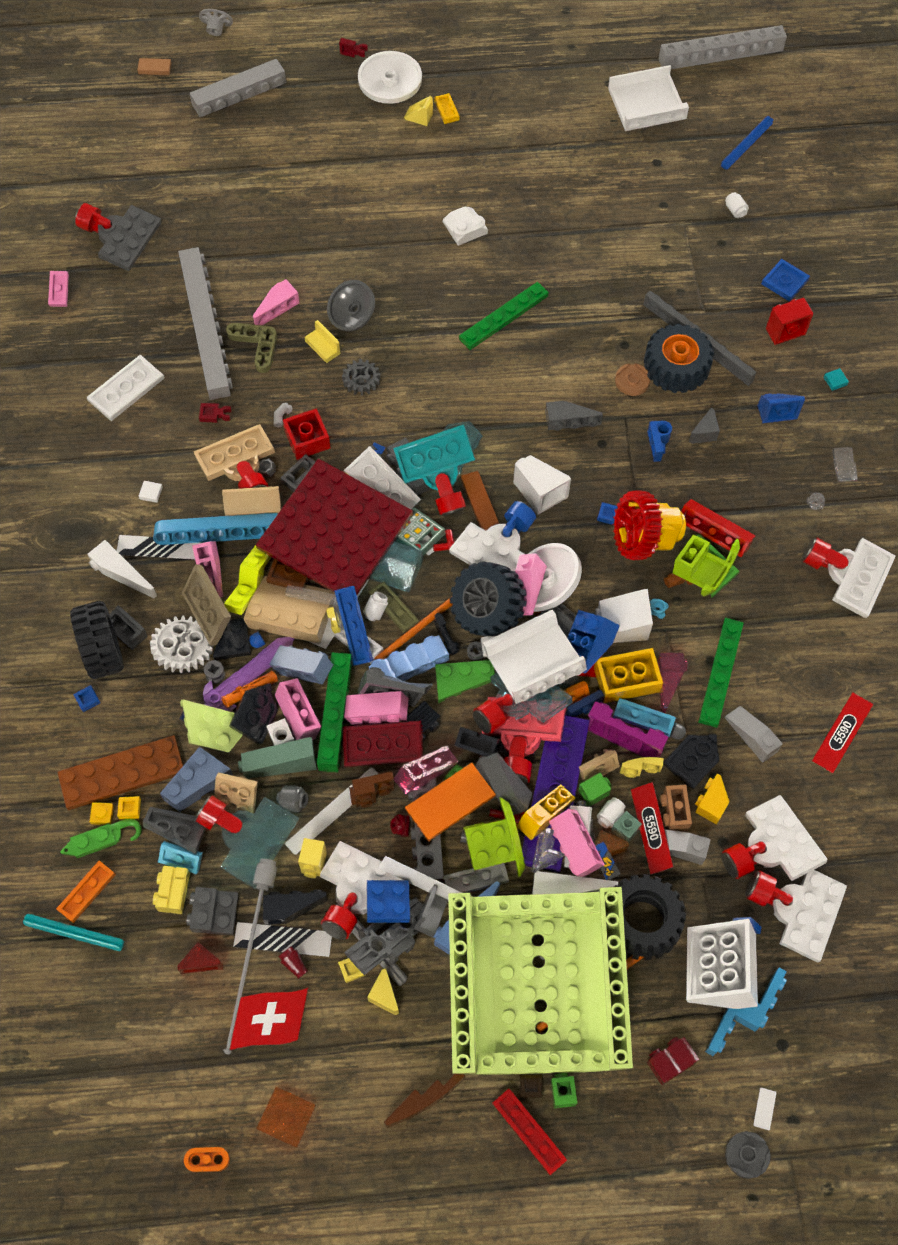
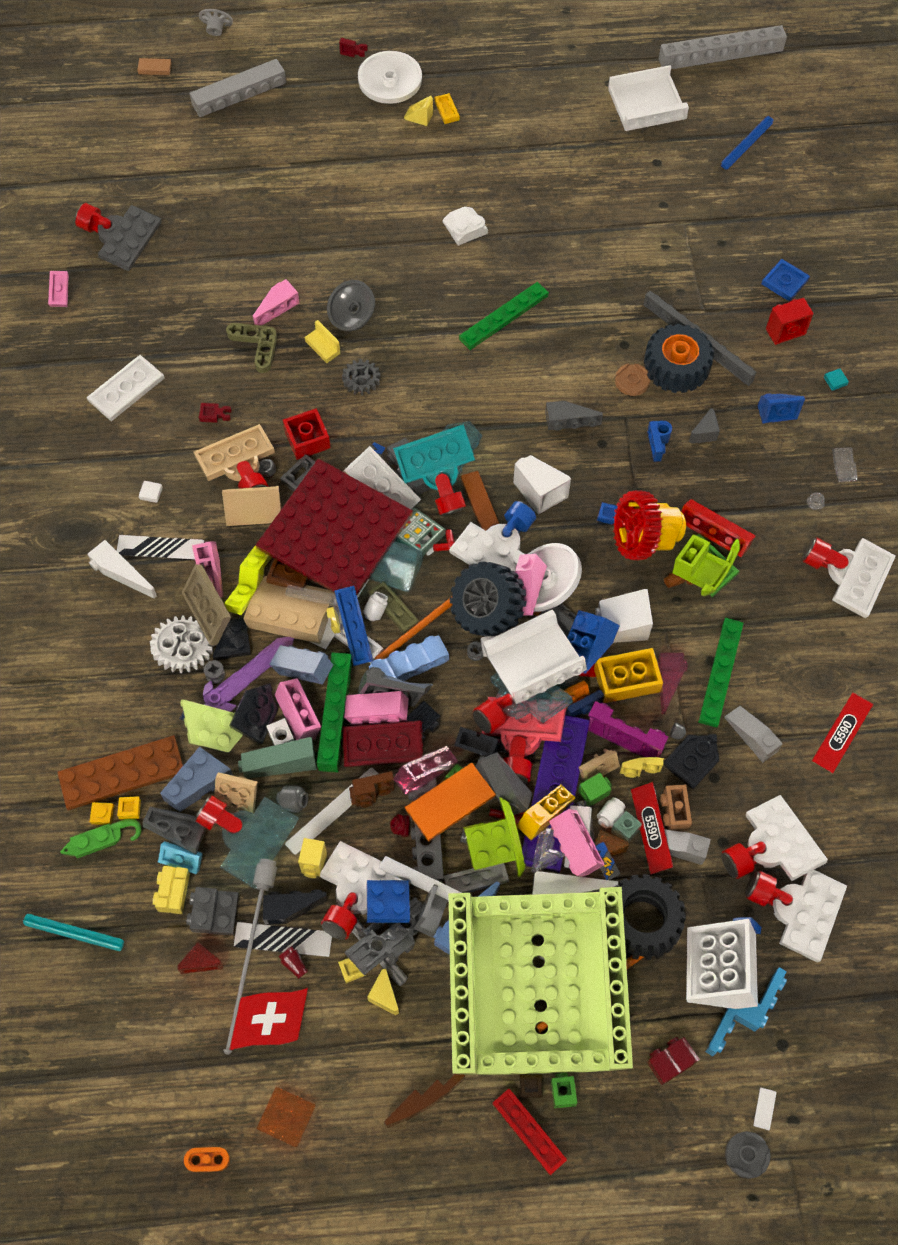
(86, 891): orange plate -> none
(87, 698): blue tile -> none
(96, 639): black tyre -> none
(127, 629): dark grey hinge -> none
(204, 323): light grey brick -> none
(212, 528): dark azure beam -> none
(236, 696): orange pin -> none
(256, 640): blue hinge -> none
(278, 414): light grey arm -> none
(440, 624): black hinge -> none
(461, 676): bright green wing -> none
(643, 716): medium azure plate -> none
(661, 605): medium azure plate -> none
(714, 802): yellow slope -> none
(736, 205): white brick -> none

